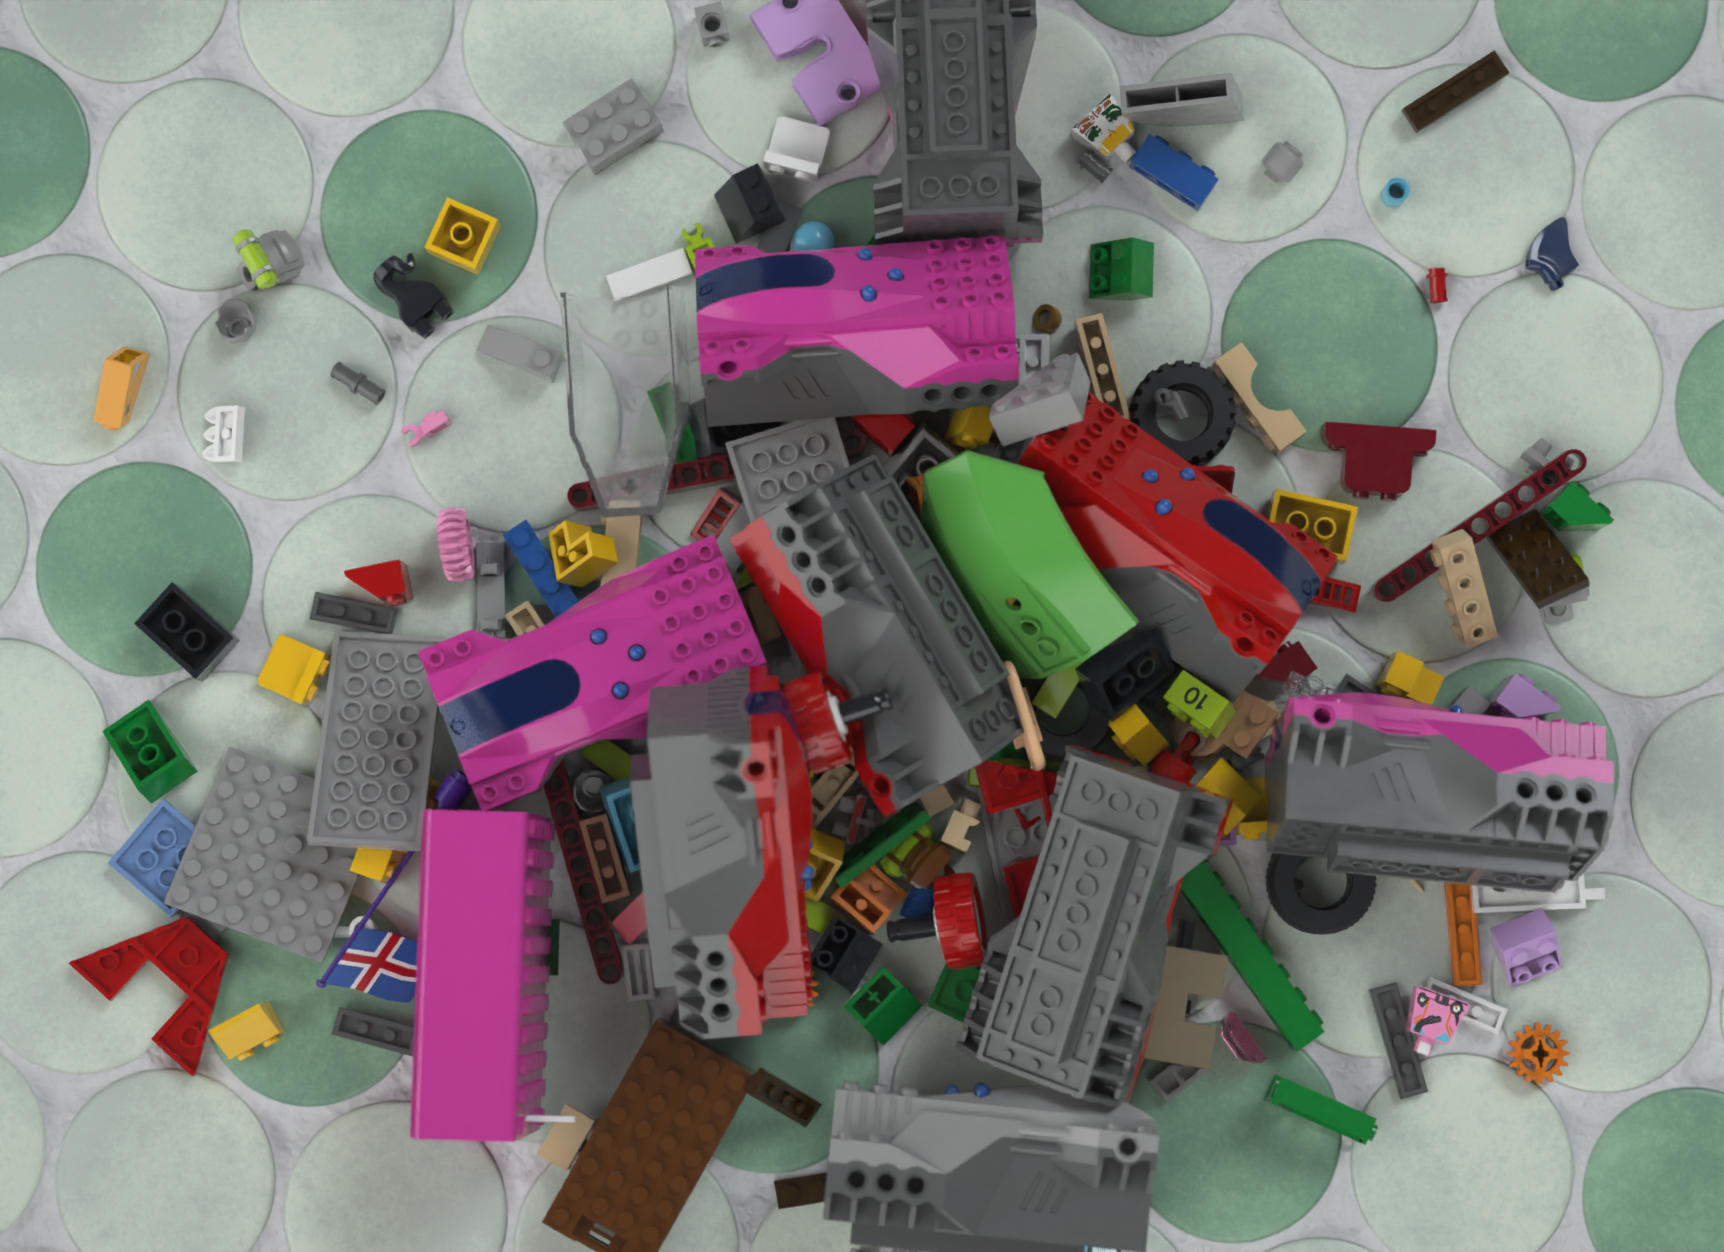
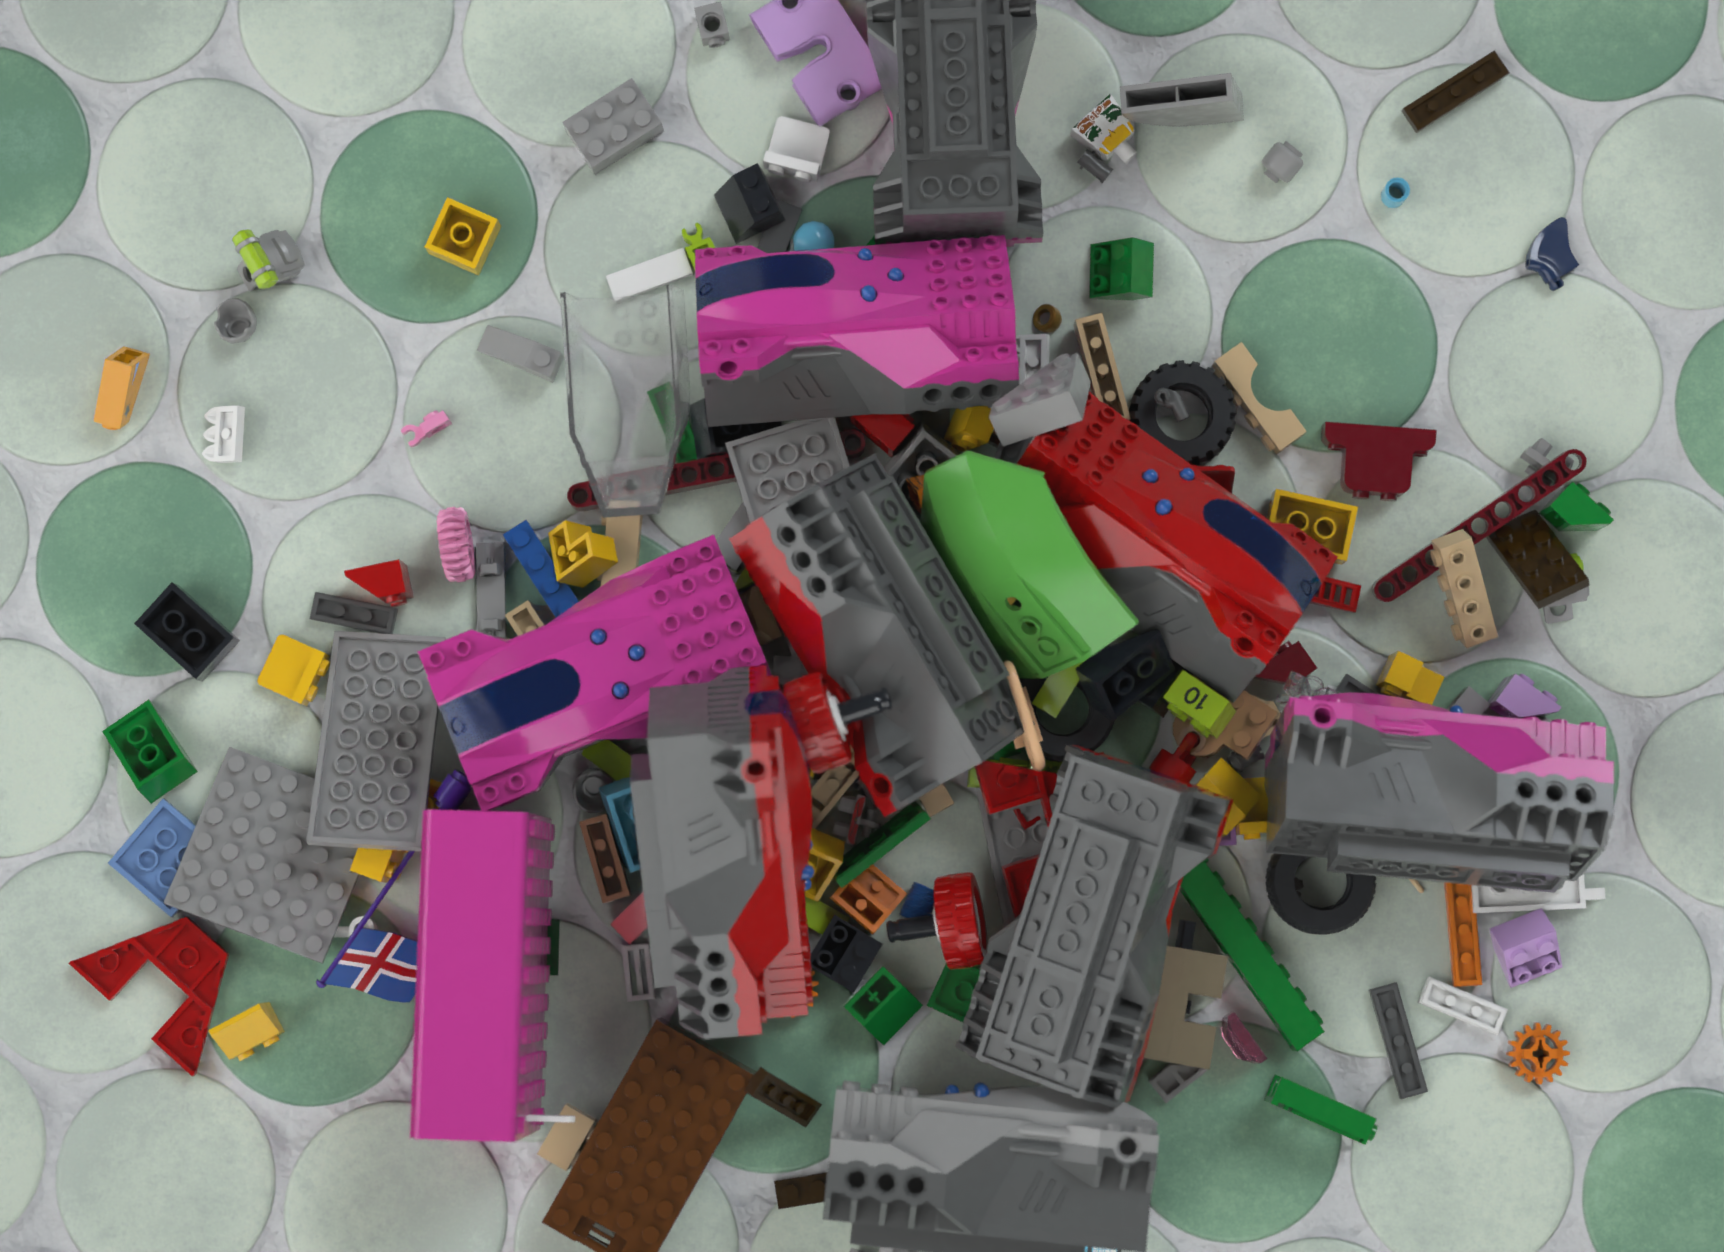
(358, 383): dark grey pin -> none
(374, 1031): dark grey plate -> none
(414, 298): black hips -> none
(577, 878): dark red beam -> none
(709, 512): red slope -> none
(918, 859): reddish brown piece -> none
(957, 827): tan hips -> none
(1137, 735): yellow slope -> none
(1174, 171): blue brick -> none
(1433, 1018): bright pink torso -> none
(1437, 285): red pin -> none

